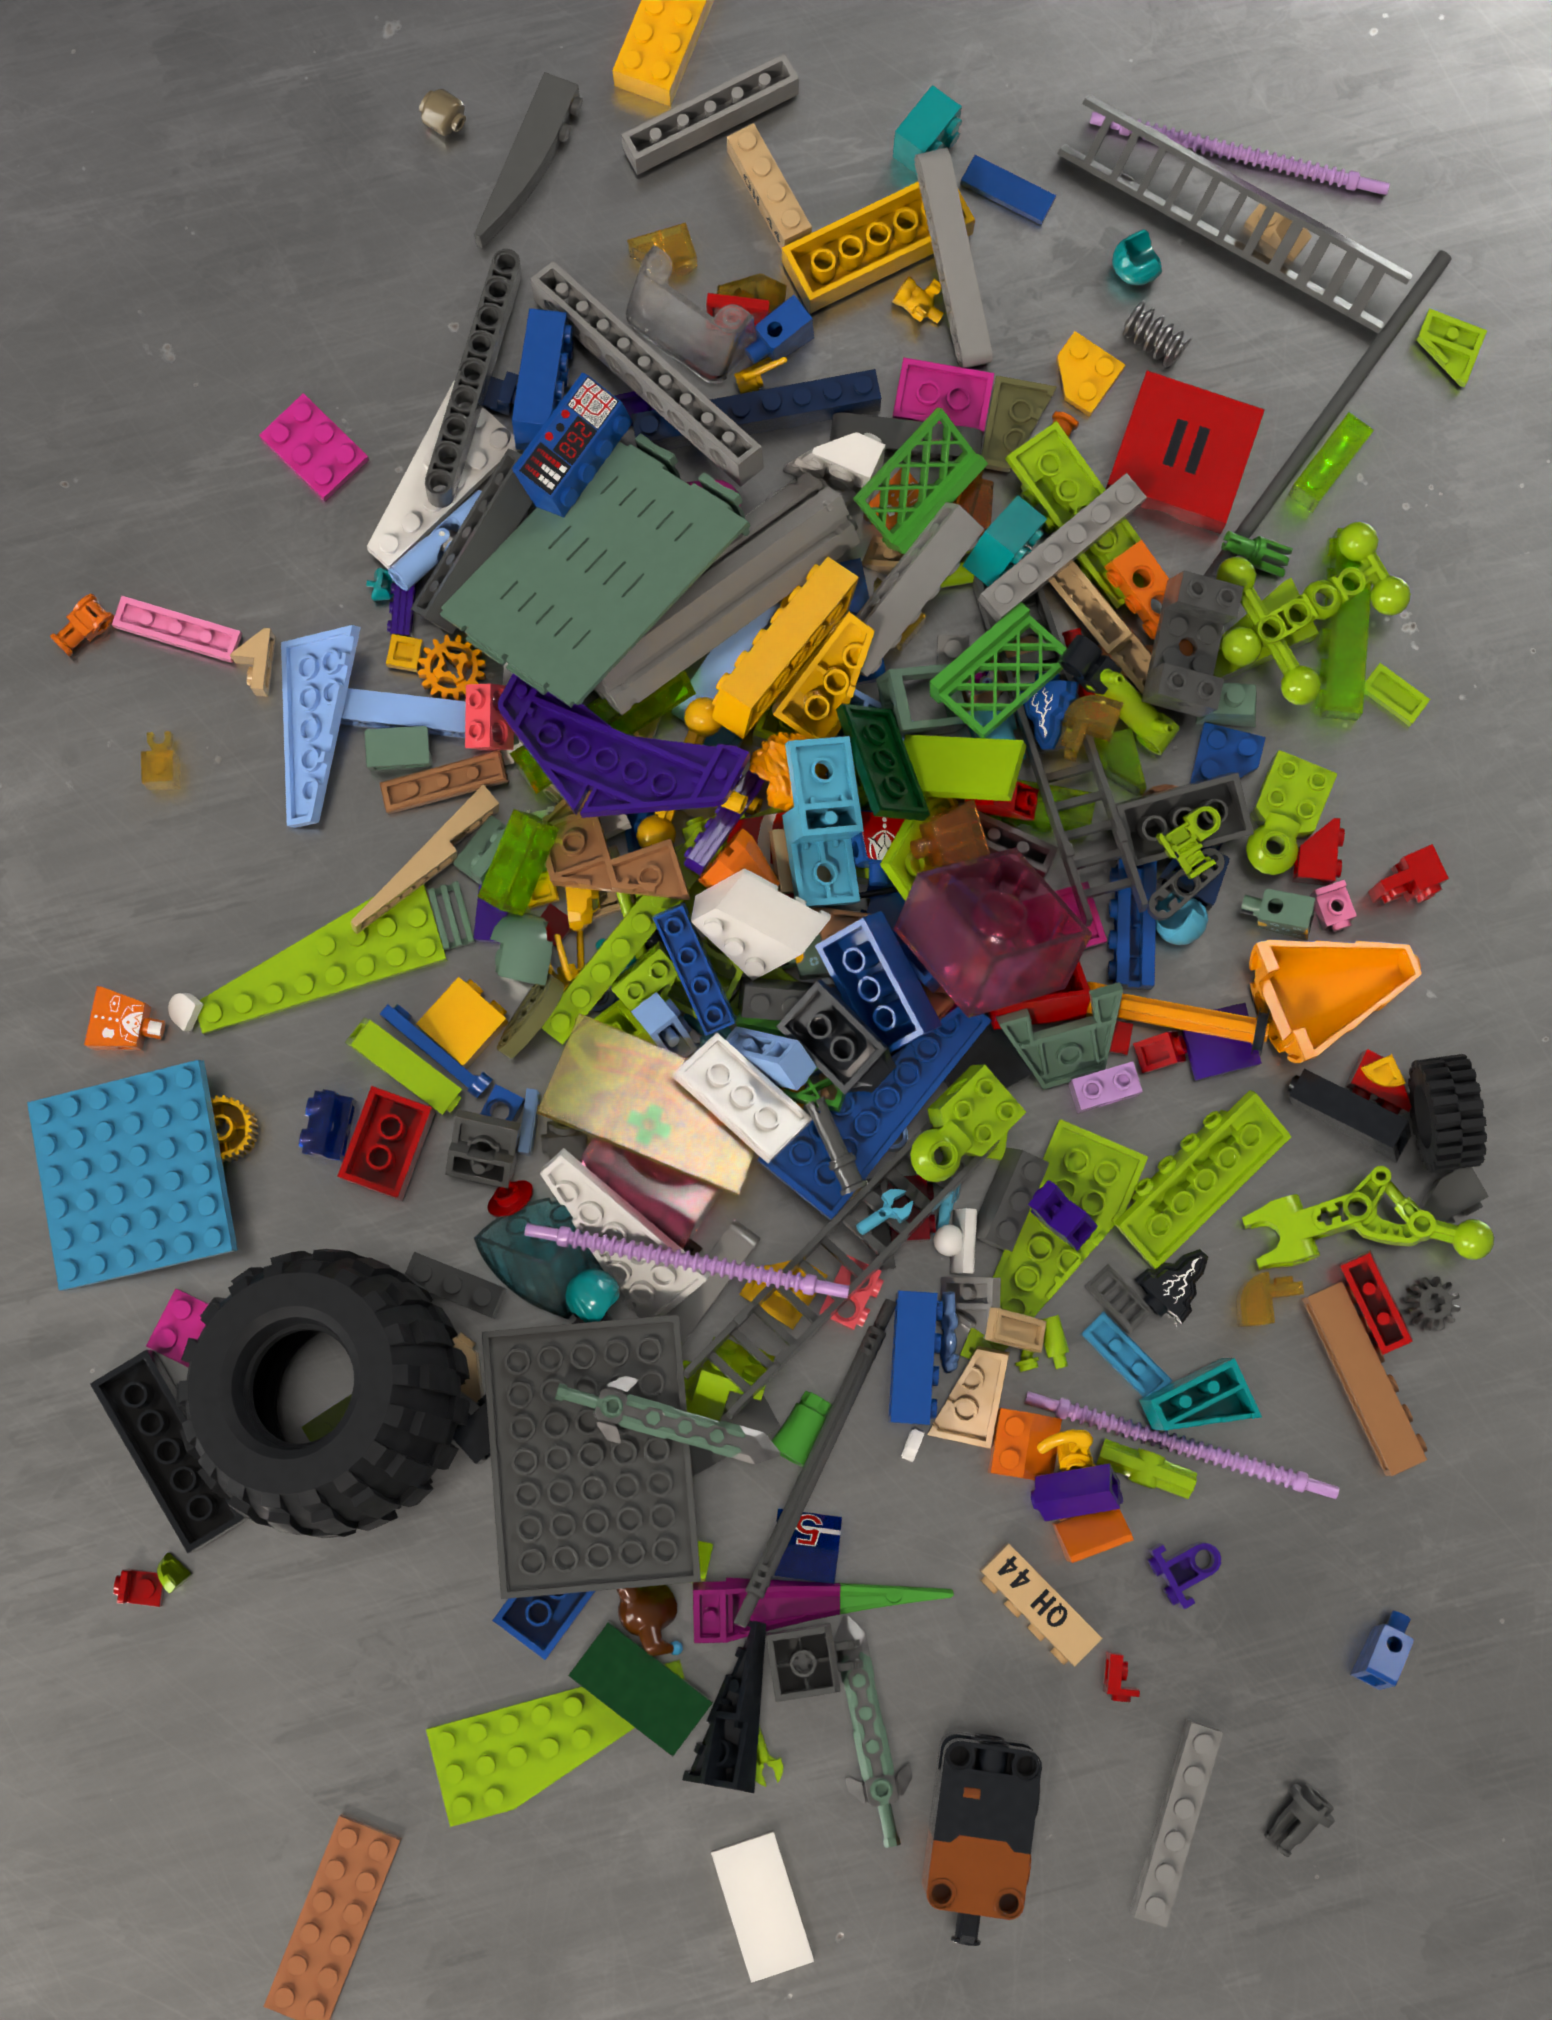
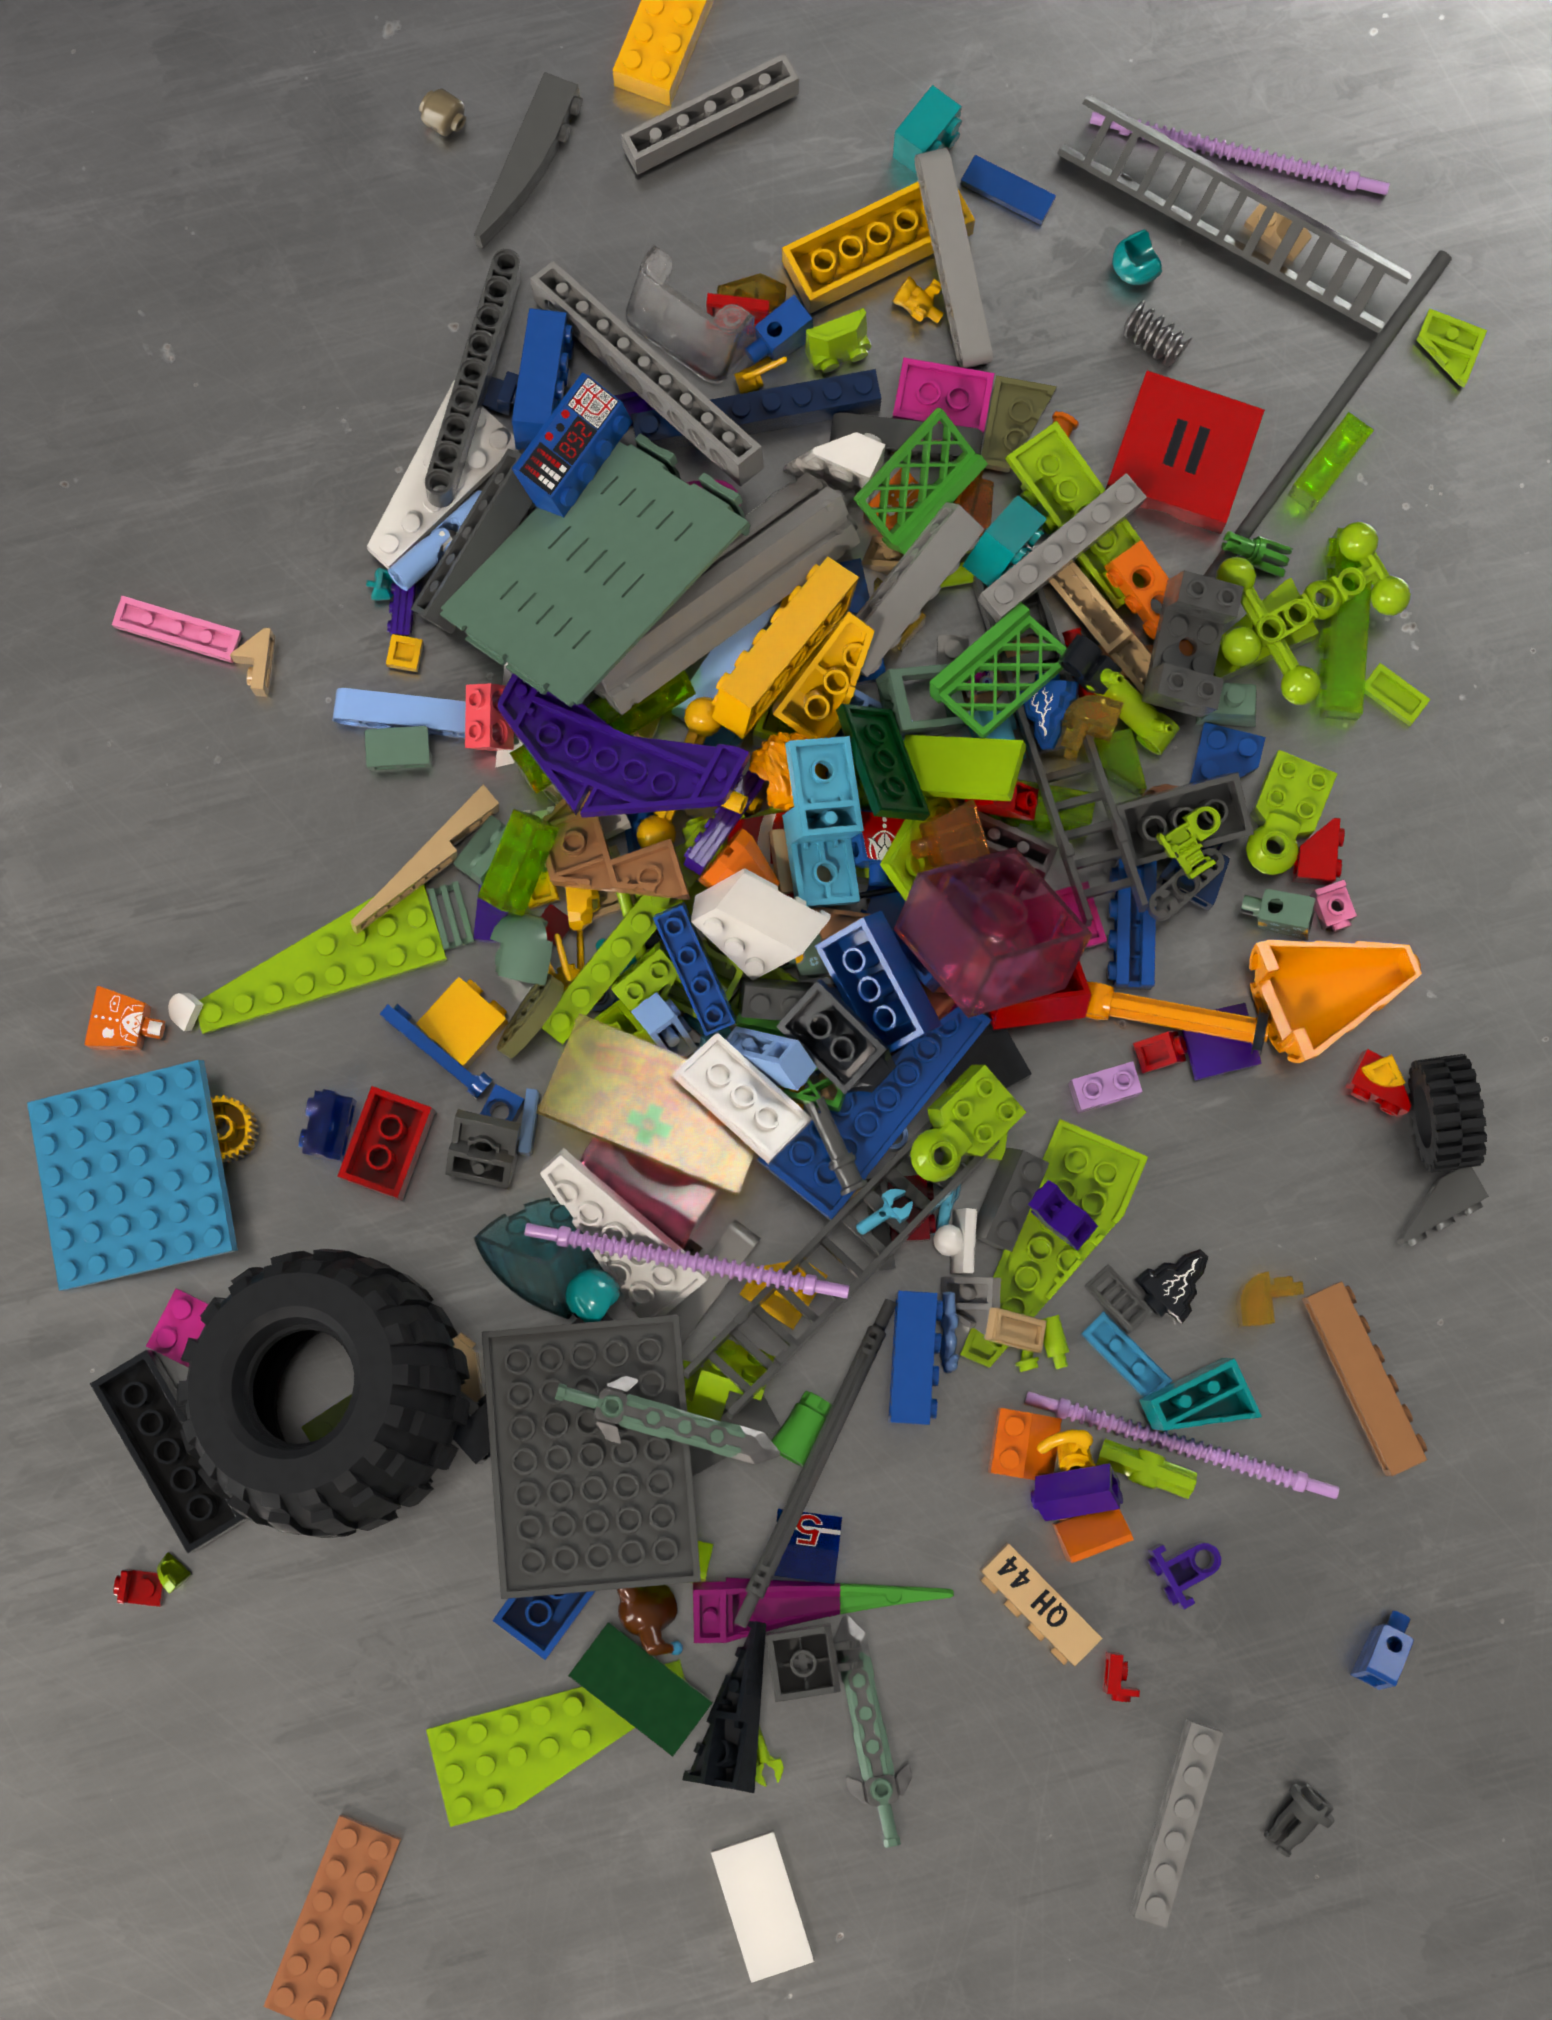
(83, 624): orange connector -> none
(160, 766): clear yellow brick -> none
(314, 447): dark pink plate -> none
(314, 696): light blue wing -> none
(404, 1066): lime slope -> none
(441, 675): light orange gear -> none
(443, 782): medium nougat tile -> none
(456, 1285): dark grey brick -> none
(510, 1200): red piece -> none
(563, 1136): dark grey brick -> none
(671, 240): clear yellow slope -> none
(767, 186): tan brick -> none
(838, 341): none -> lime slope
(859, 1298): coral brick -> none
(912, 1444): white tile -> none
(974, 1402): tan wing -> none
(981, 1829): piece -> none
(1067, 1049): sand green wing -> none
(1086, 373): yellow plate -> none
(1121, 1038): red tile -> none
(1185, 924): medium azure hair -> none
(1200, 1177): lime plate -> none
(1301, 1226): lime piece -> none
(1351, 1114): black slope -> none
(1376, 1302): red brick -> none
(1415, 876): red brick -> none
(1422, 1296): dark grey gear -> none

